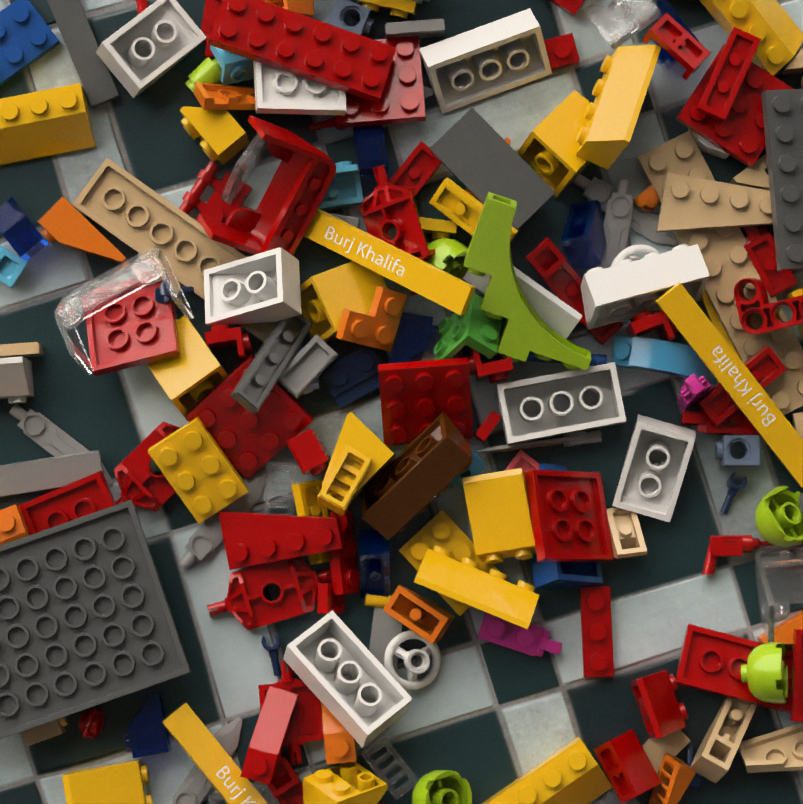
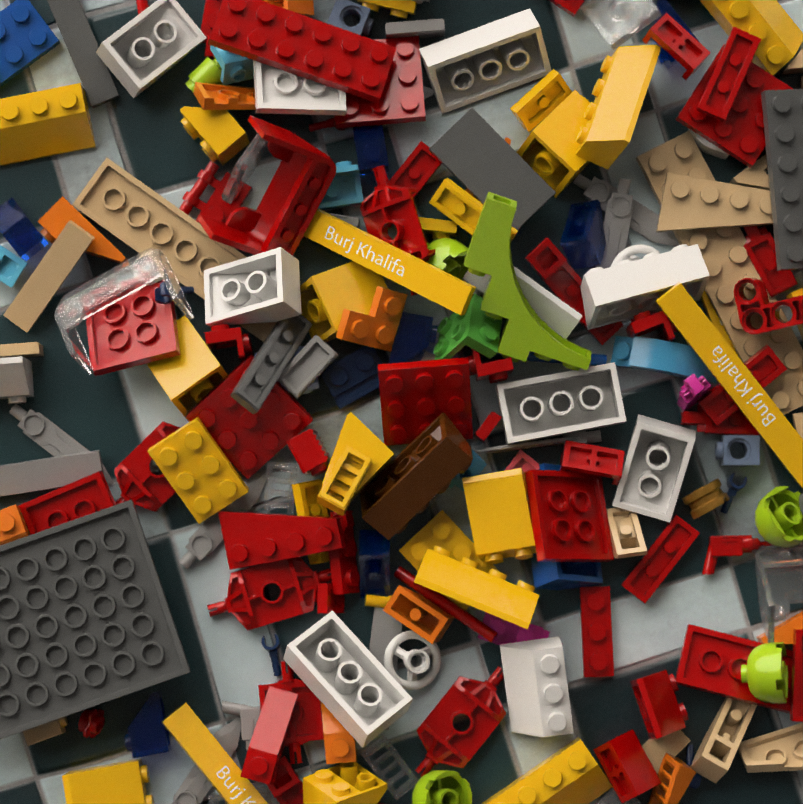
(49, 276): none -> tan tile
(248, 717): none -> light grey piece
(447, 605): none -> red bar
(466, 697): none -> red plate
(537, 687): none -> white slope
(541, 100): none -> yellow plate
(562, 51): red plate -> none
(592, 460): none -> red hinge
(647, 199): orange hinge -> none
(660, 559): none -> red plate
(705, 498): none -> pearl gold wheel

